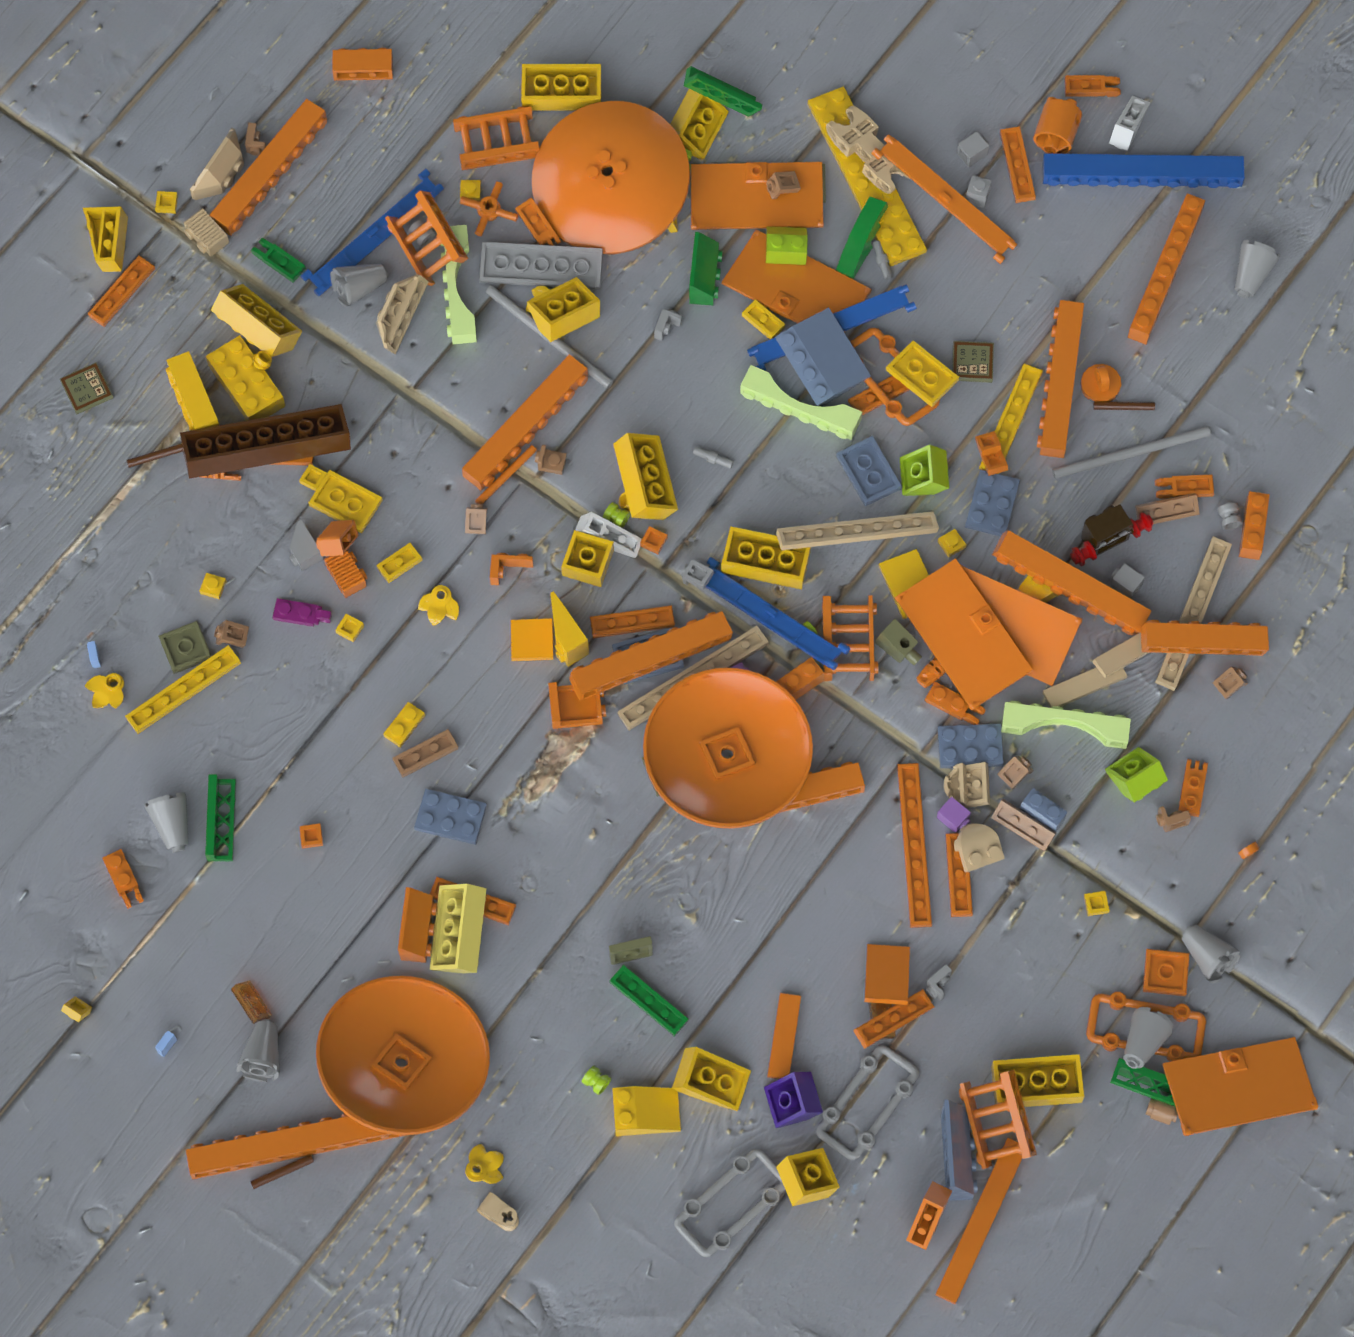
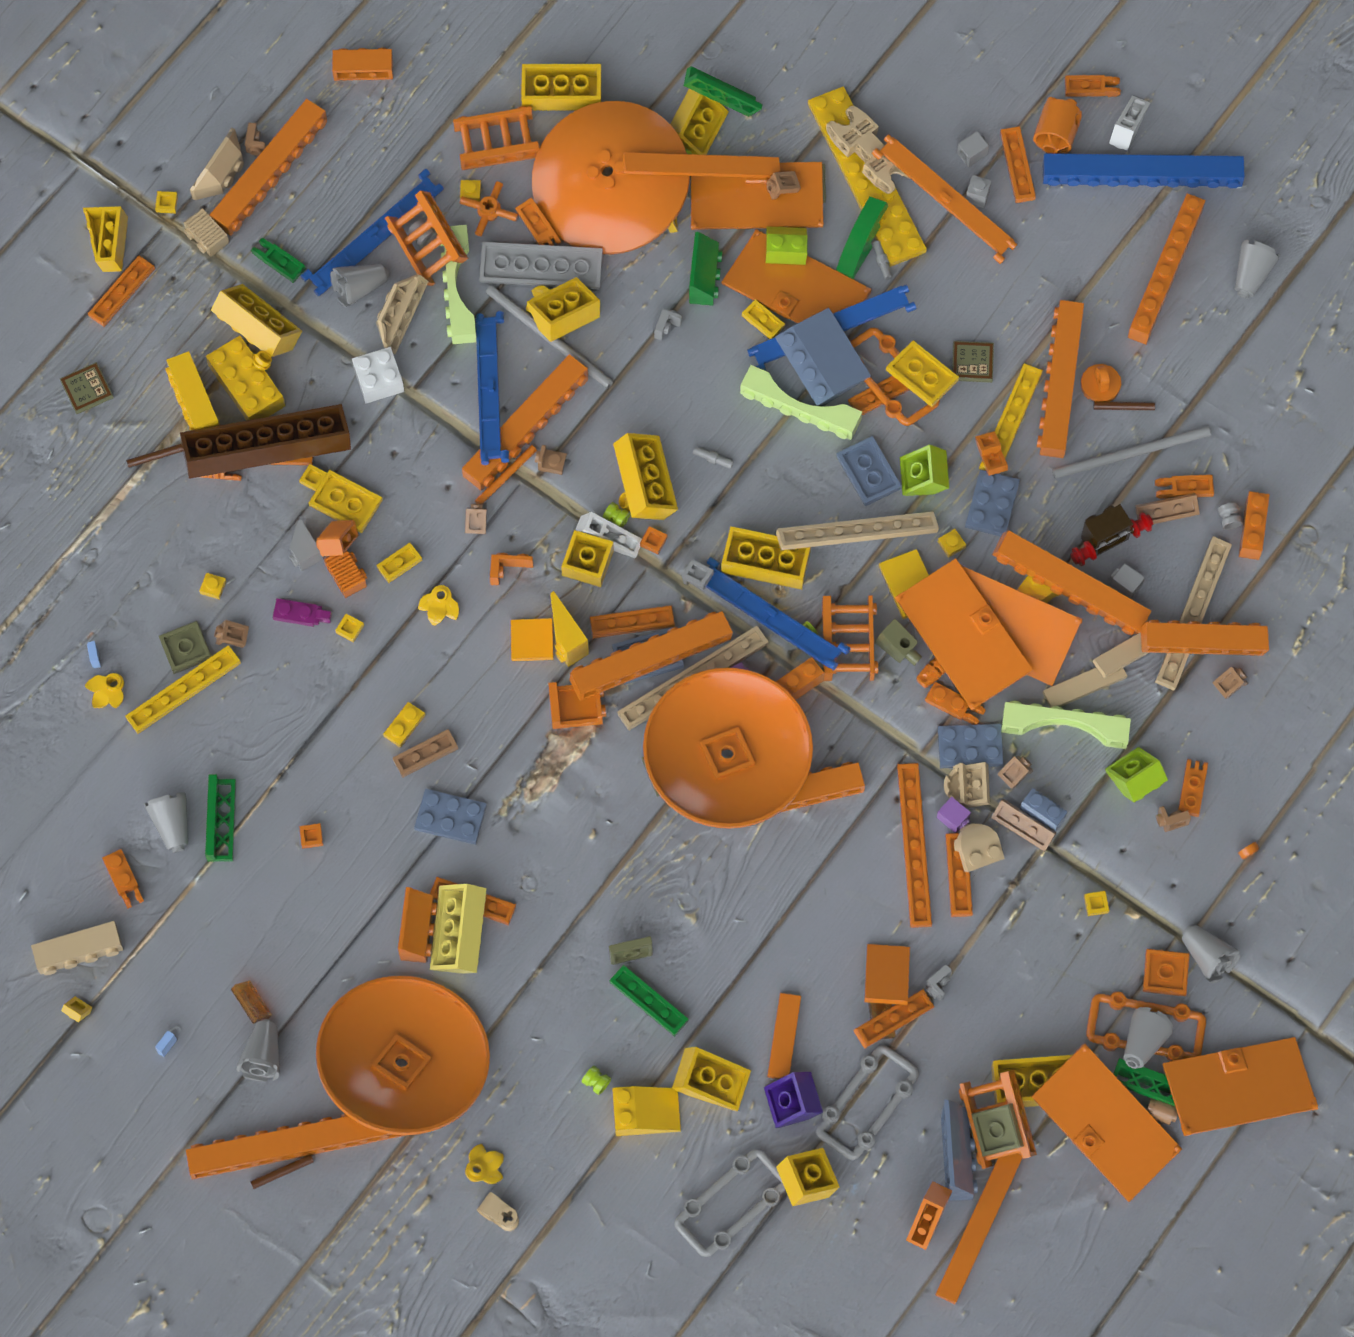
(77, 948): none -> tan brick
(378, 375): none -> white brick
(489, 388): none -> blue piece
(700, 165): none -> orange tile
(997, 1130): none -> olive tile
(1106, 1122): none -> orange door

